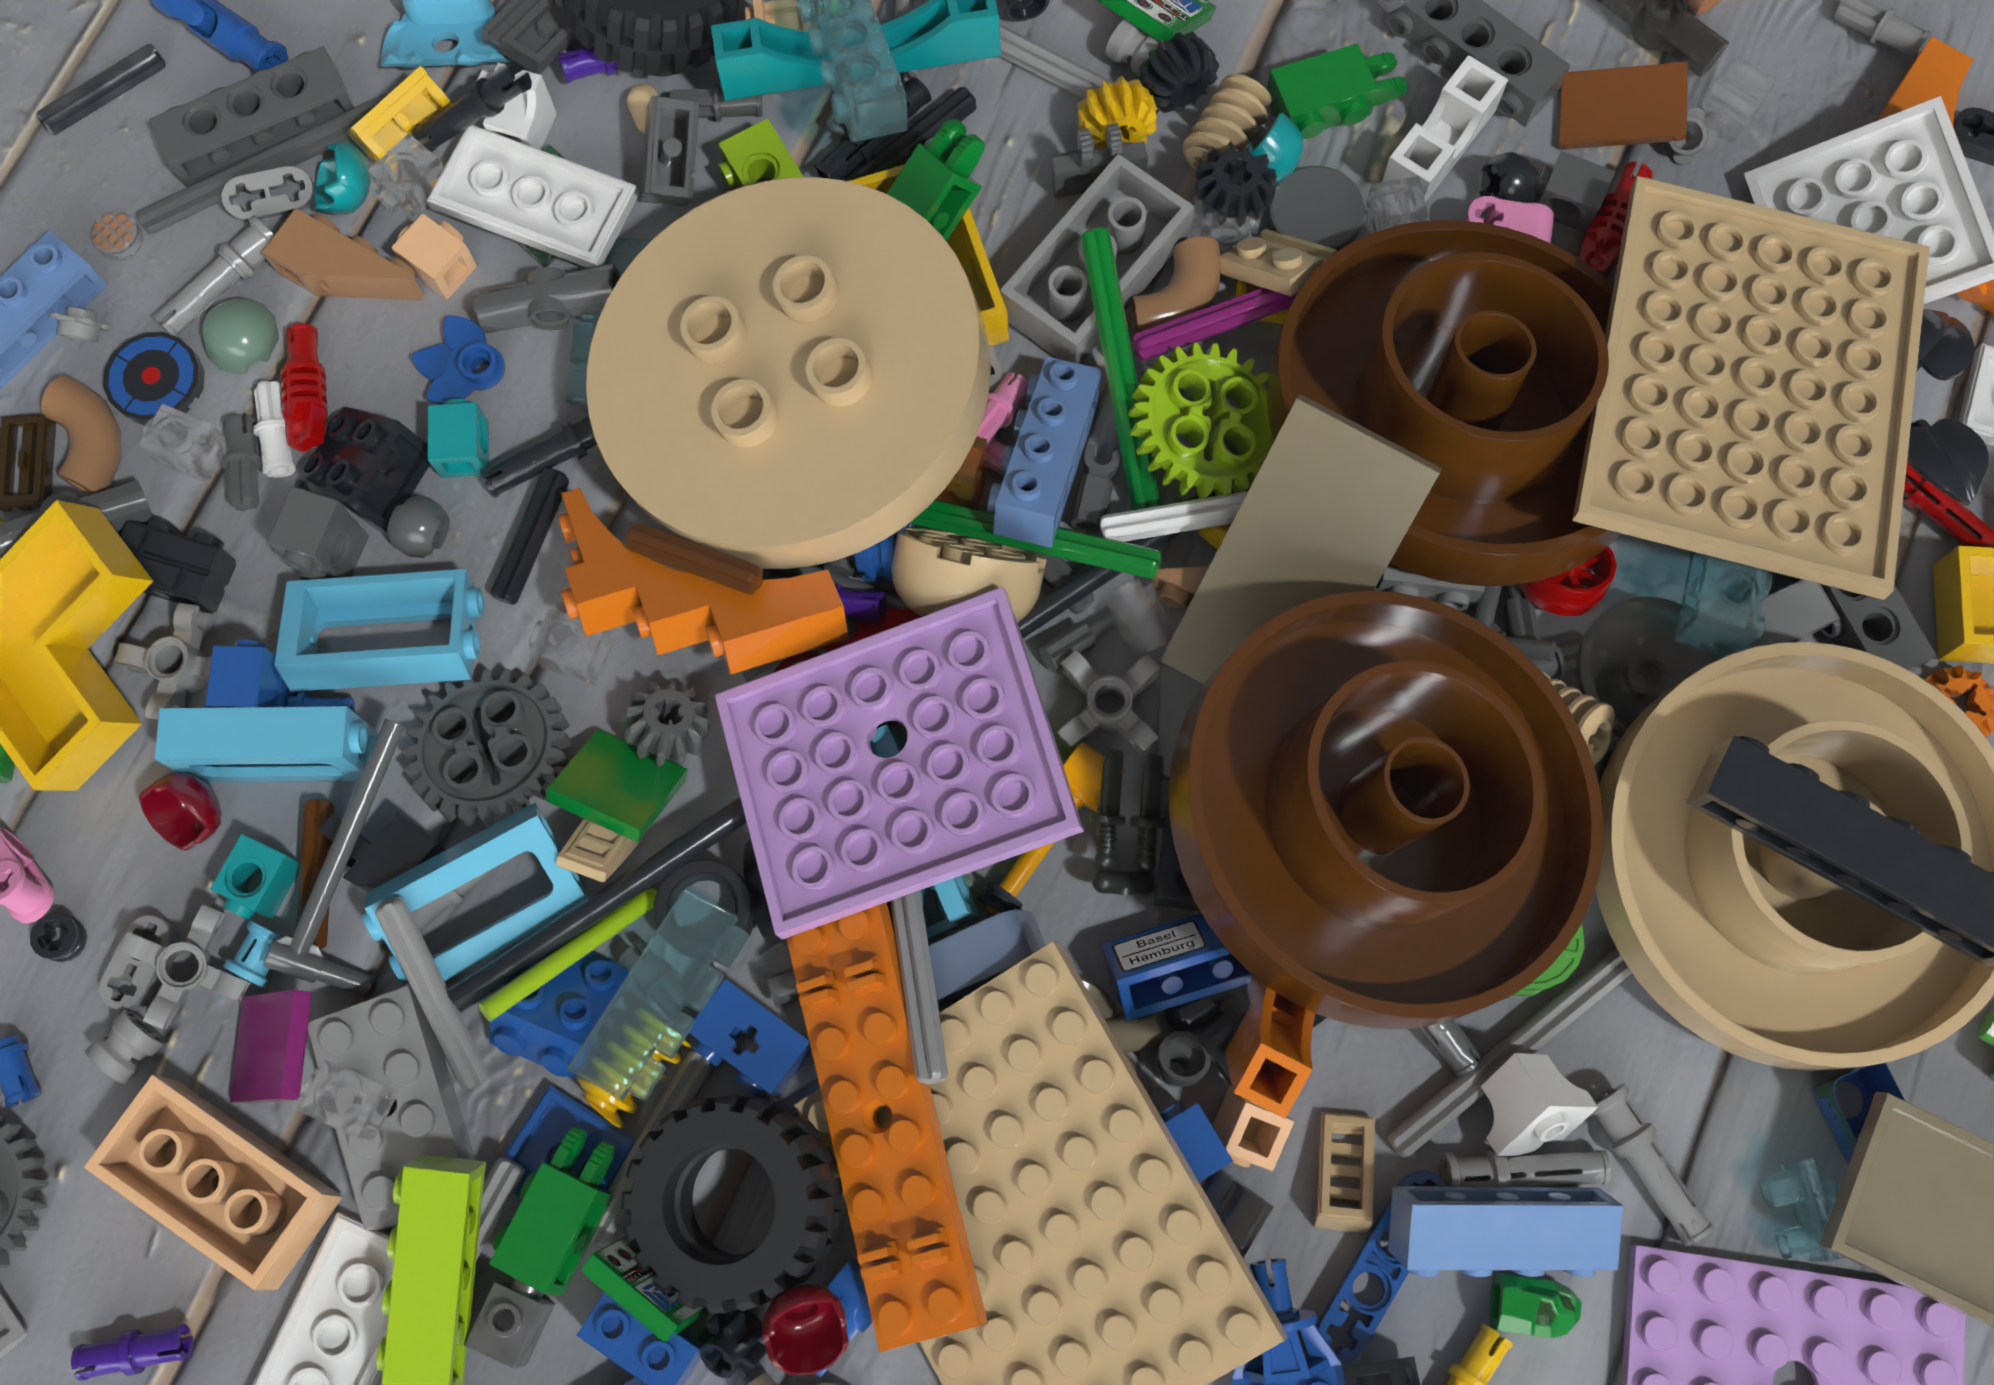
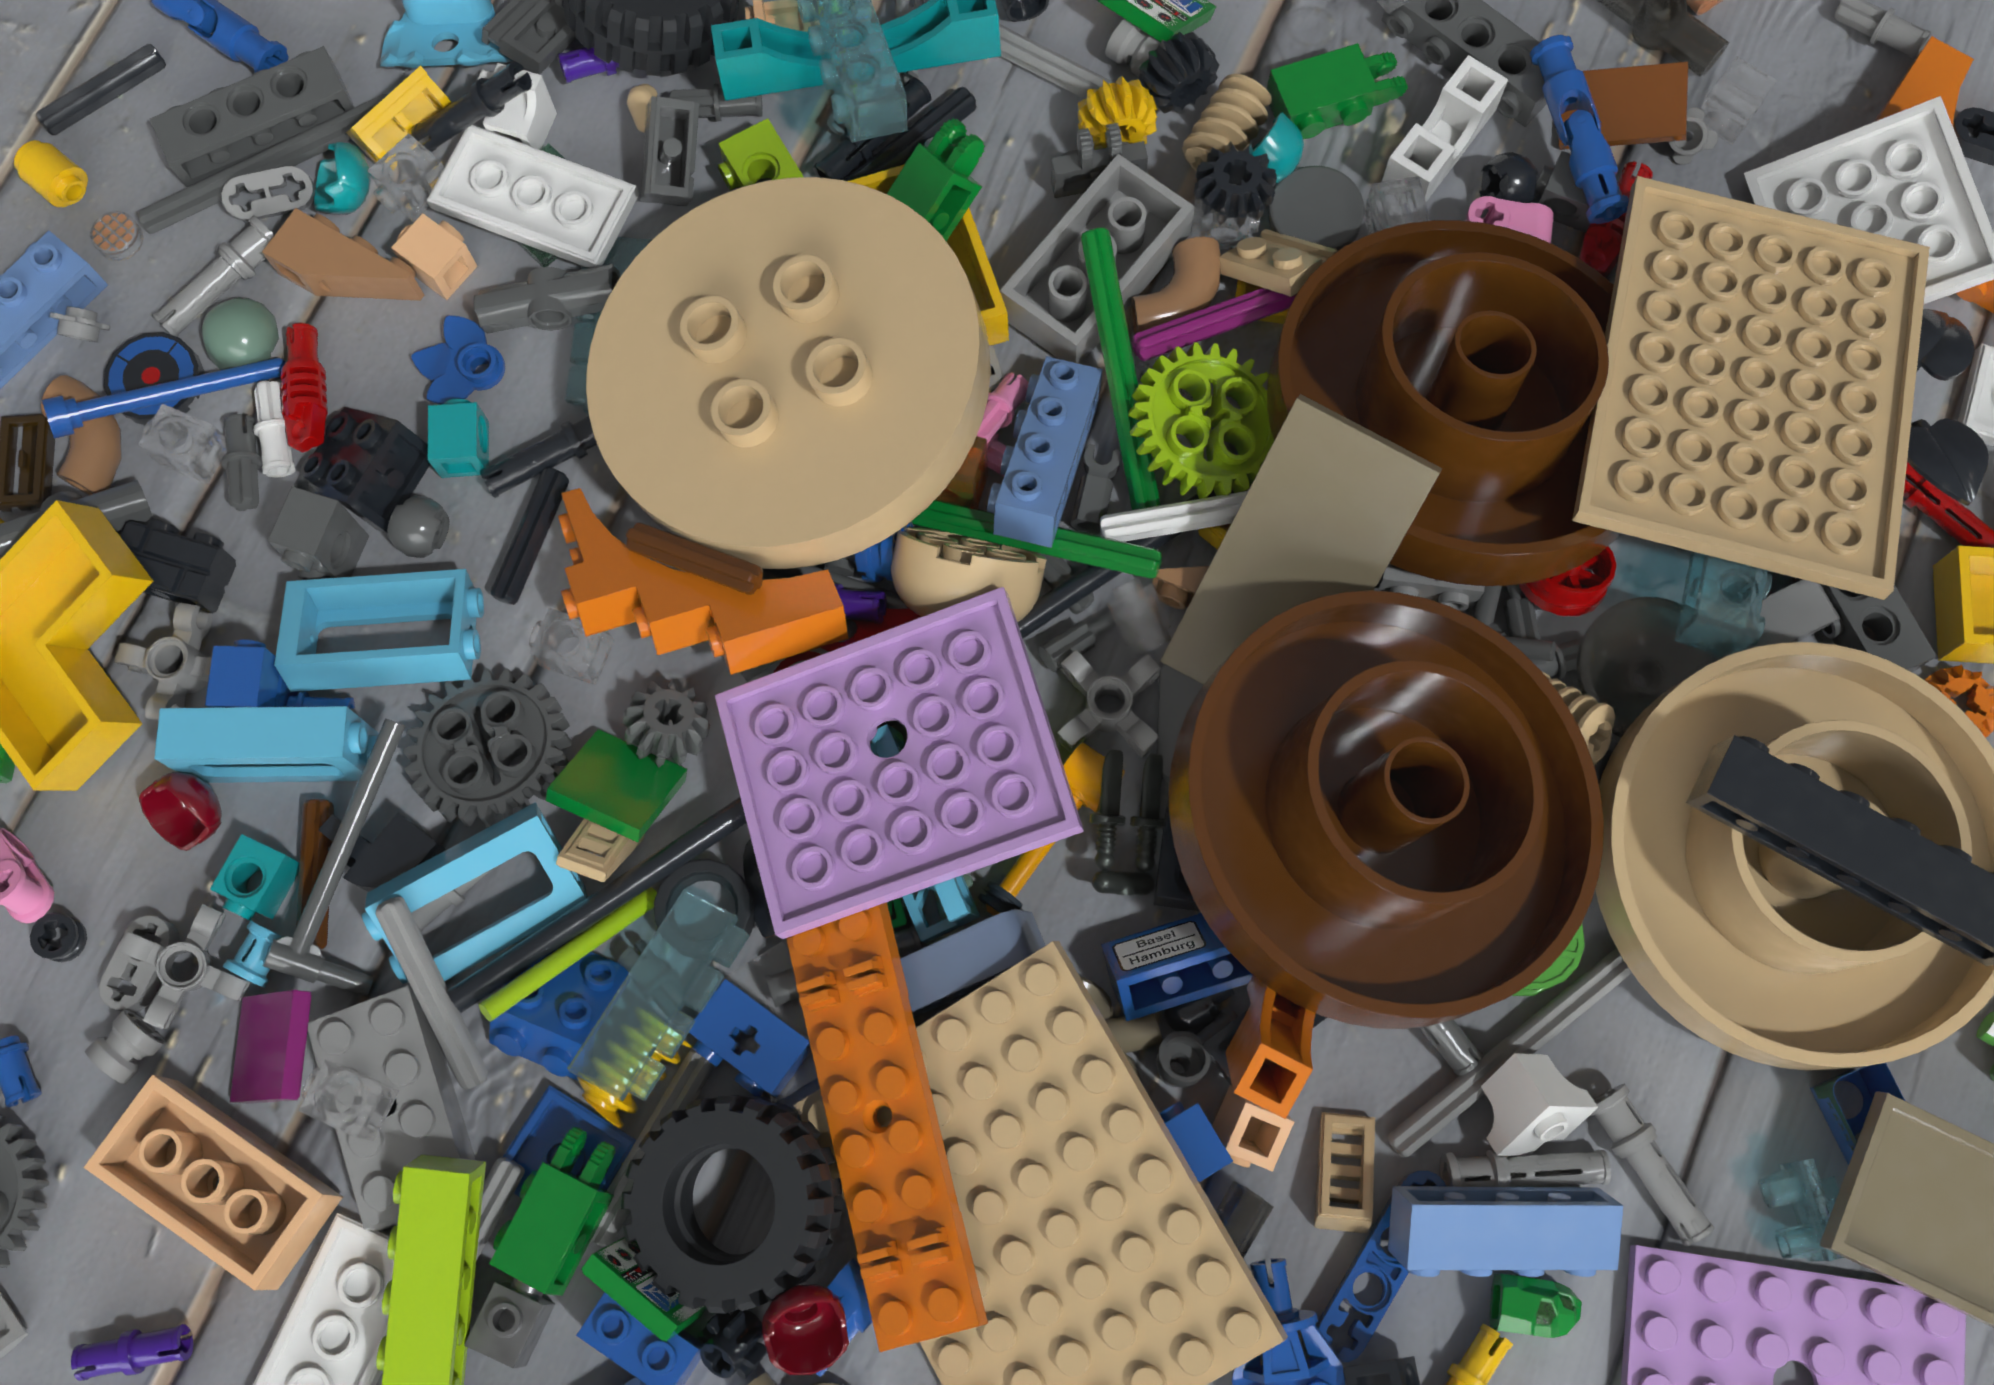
(51, 173): none -> yellow brick
(69, 415): none -> blue piece
(919, 989): light grey axle -> none
(1591, 155): none -> blue piece

